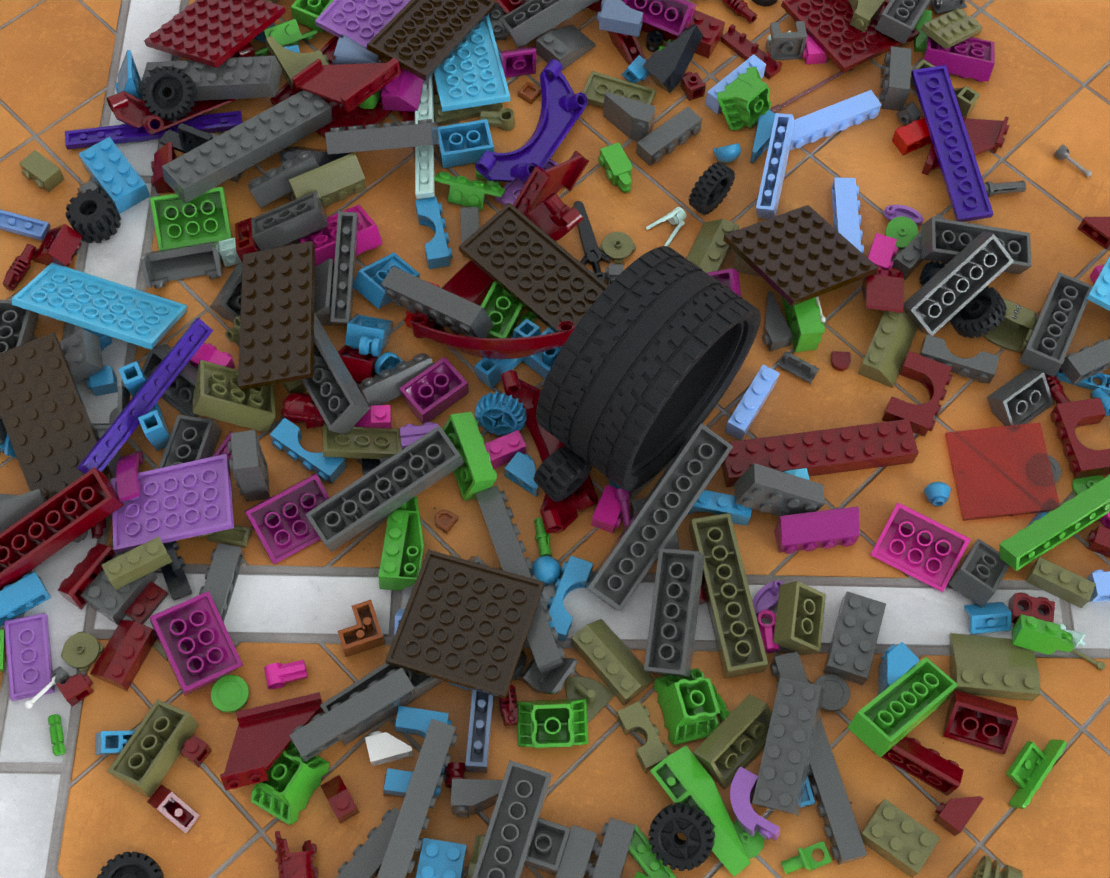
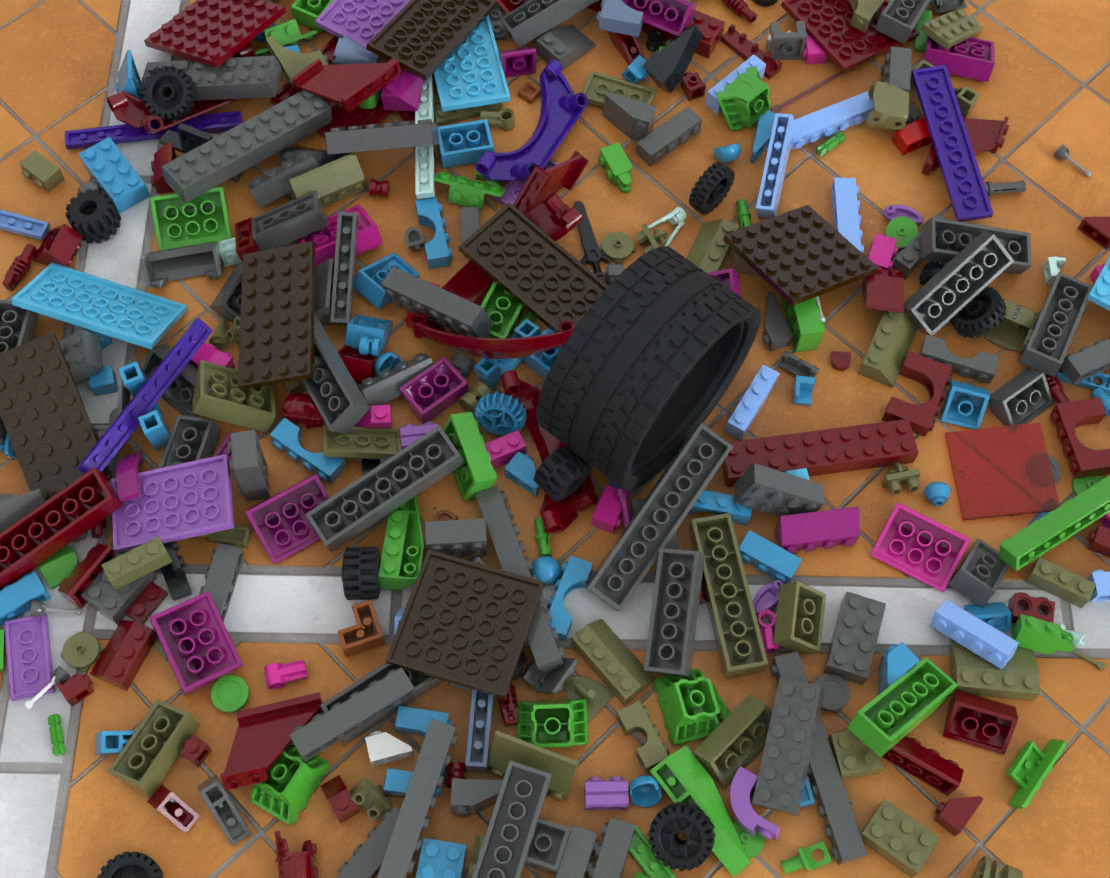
(38, 608): none -> hinge
(59, 566): none -> bright green slope
(218, 338): none -> olive cone
(224, 810): none -> dark grey slope
(361, 573): none -> black wheel
(371, 798): none -> olive hips
(379, 188): none -> dark red wheel
(414, 238): none -> dark grey plate
(457, 537): none -> dark grey brick
(463, 364): none -> dark grey plate
(470, 399): none -> olive wheel
(511, 748): none -> olive slope
(606, 794): none -> medium lavender brick
(645, 791): none -> dark azure hair
(646, 236): none -> olive hips
(743, 215): none -> bright green pin
(768, 557): none -> dark azure brick
(803, 390): none -> dark azure panel
(830, 144): none -> bright green axle
(853, 756): none -> olive brick
(889, 105): none -> olive piece
(901, 475): none -> olive hips
(965, 405): none -> dark azure slope
(974, 634): none -> light blue brick
(1051, 268): none -> light aqua bracket

